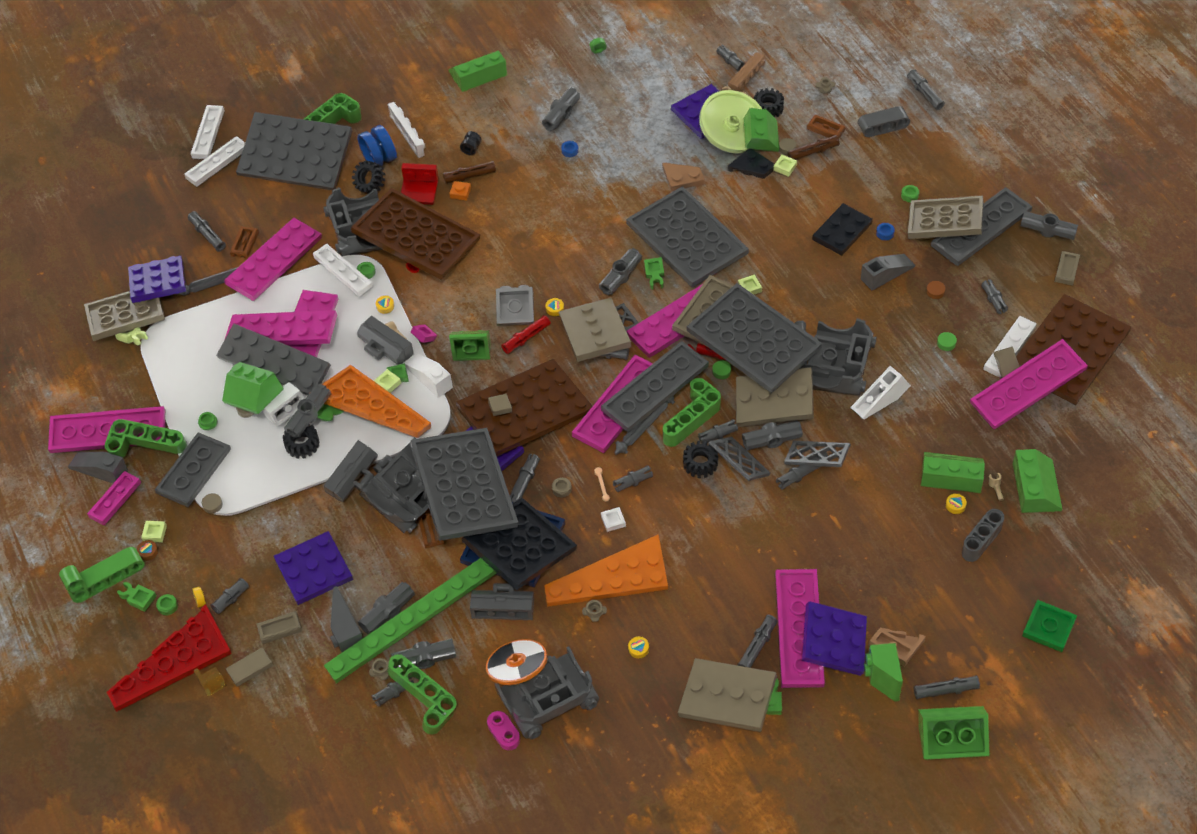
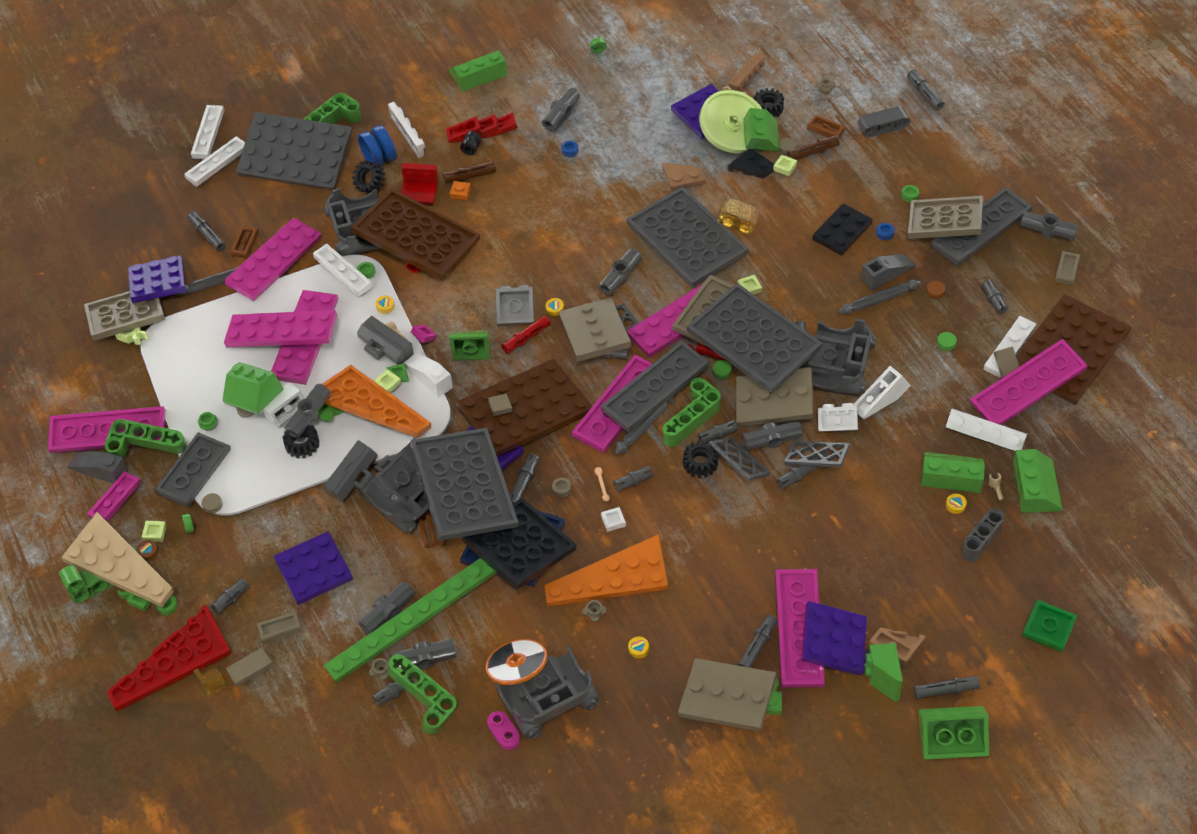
(109, 557): none -> tan wing
(188, 525): none -> bright green tile
(199, 597): yellow tile -> none
(265, 353): dark grey plate -> none
(343, 625): dark grey slope -> none
(485, 127): none -> red slope
(502, 603): dark grey piece -> none
(654, 270): bright green plate -> none
(730, 57): dark grey pin -> none
(738, 215): none -> clear yellow brick
(838, 418): none -> white bracket
(879, 297): none -> dark grey wheel
(986, 430): none -> white plate

